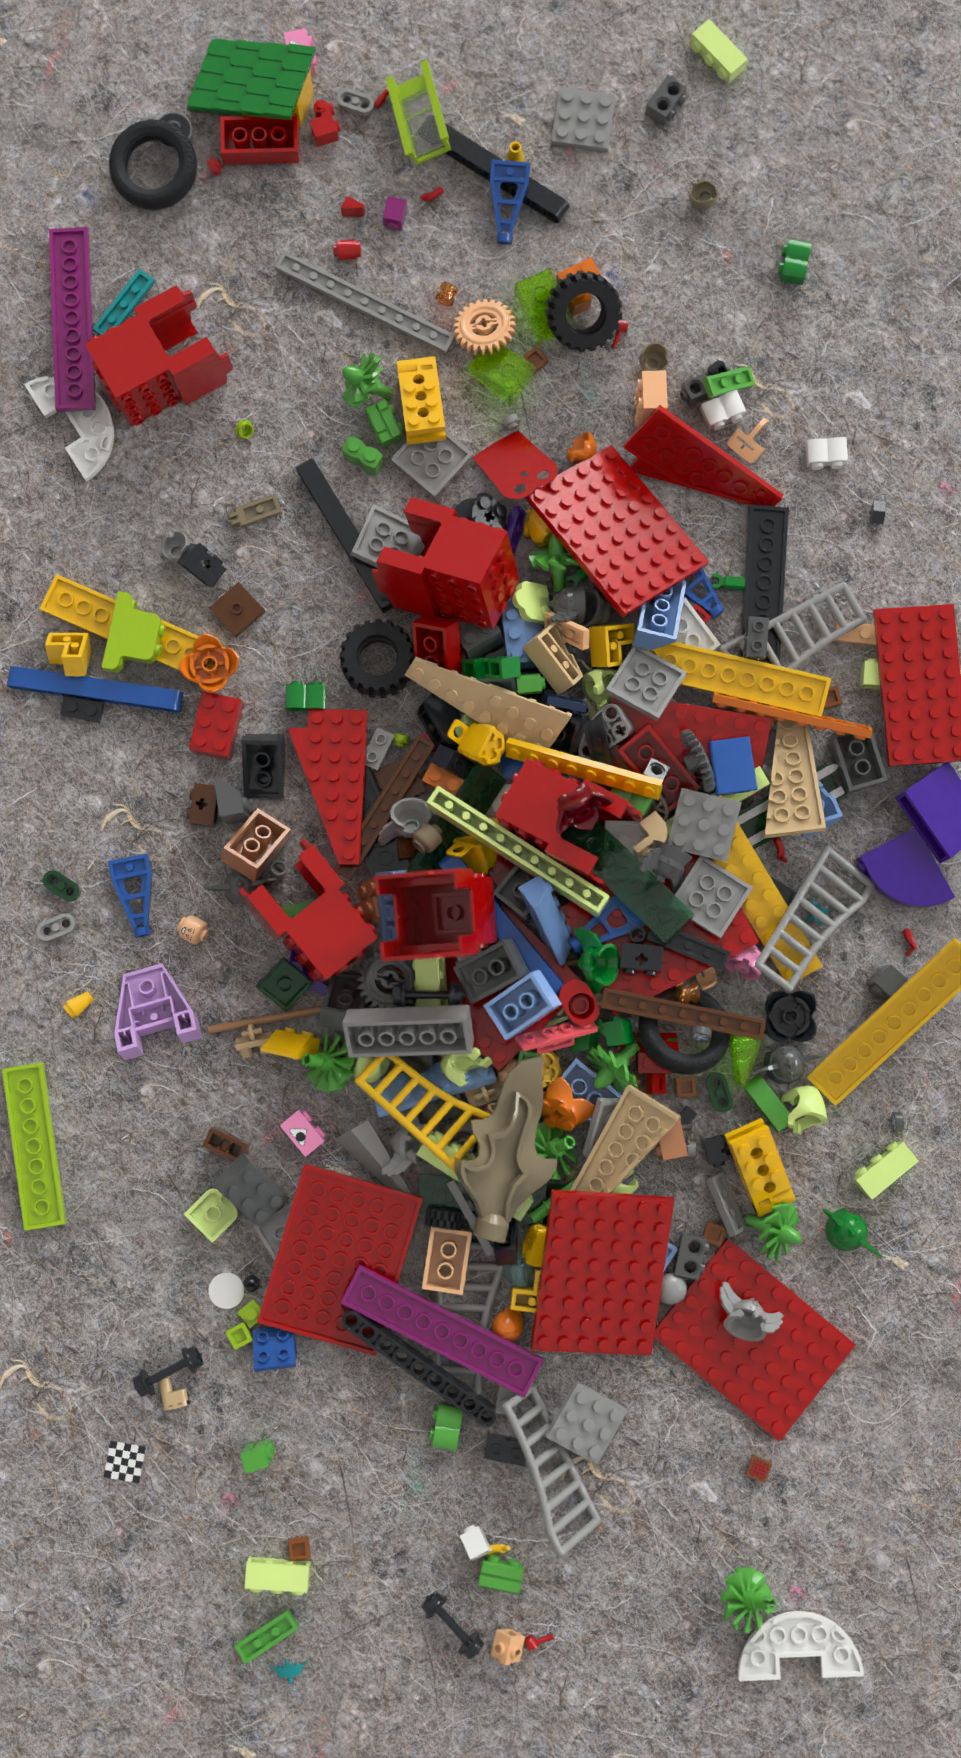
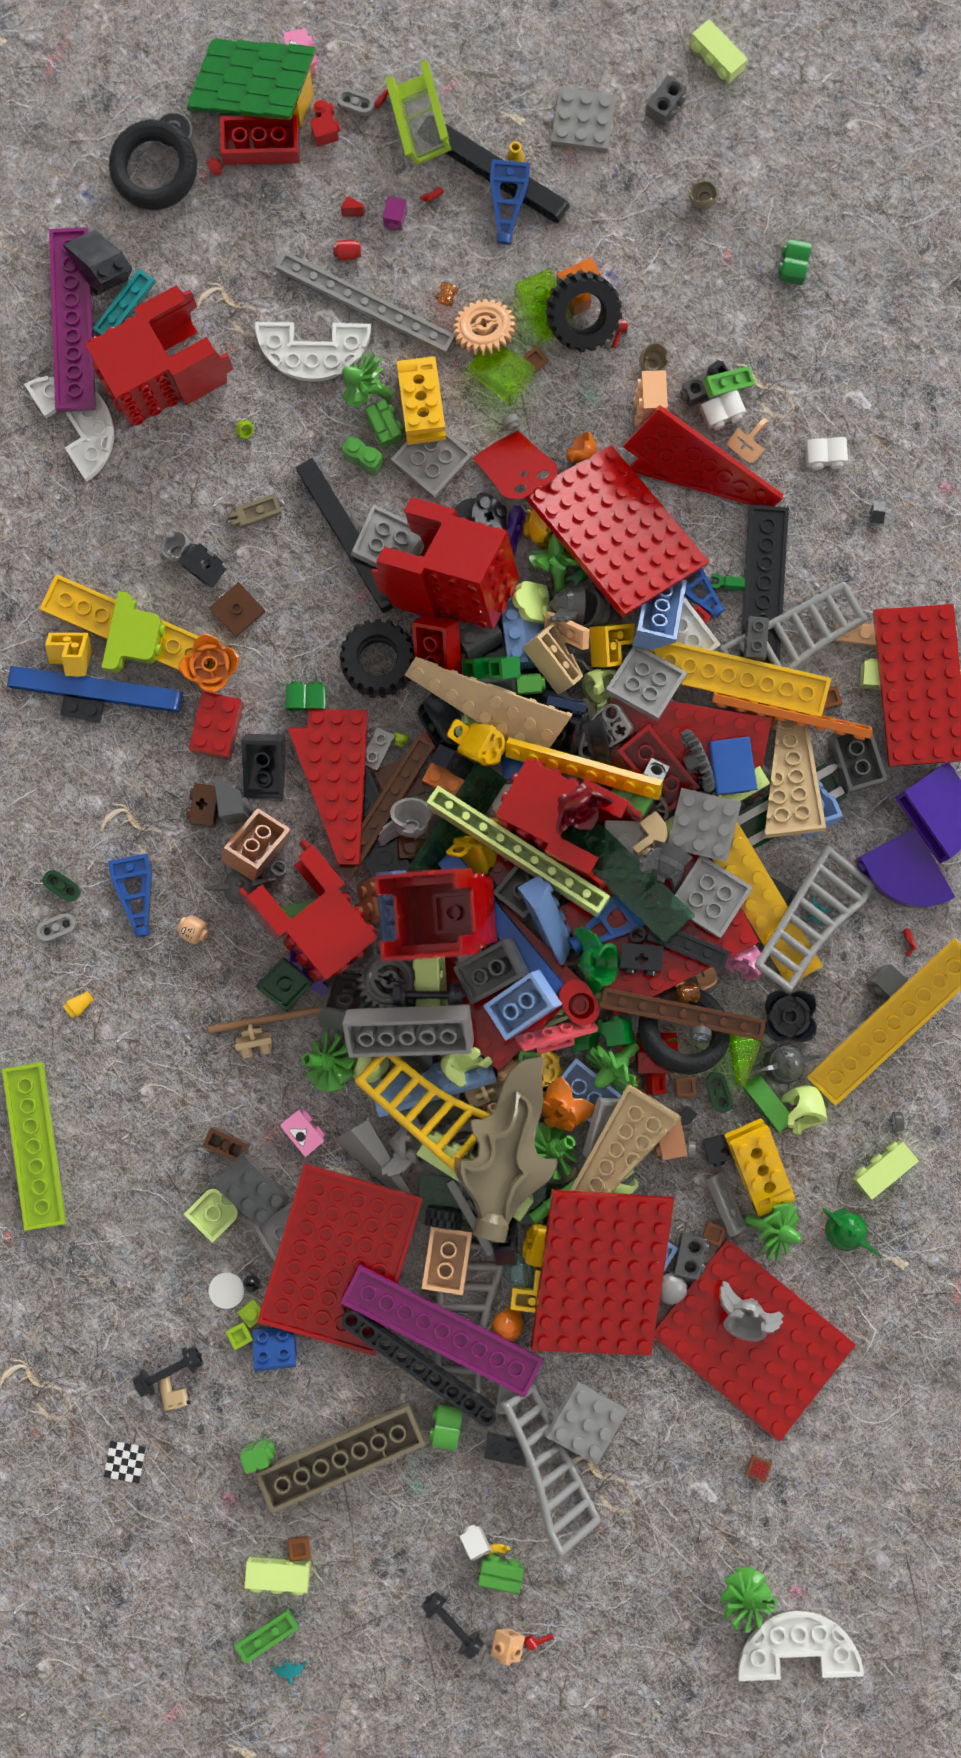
(98, 261): none -> black slope
(149, 1005): lavender wedge -> none
(290, 1044): yellow slope -> none
(312, 359): none -> white plate
(340, 1457): none -> dark tan brick
(427, 838): dark tan head -> none
(780, 850): red piece -> none

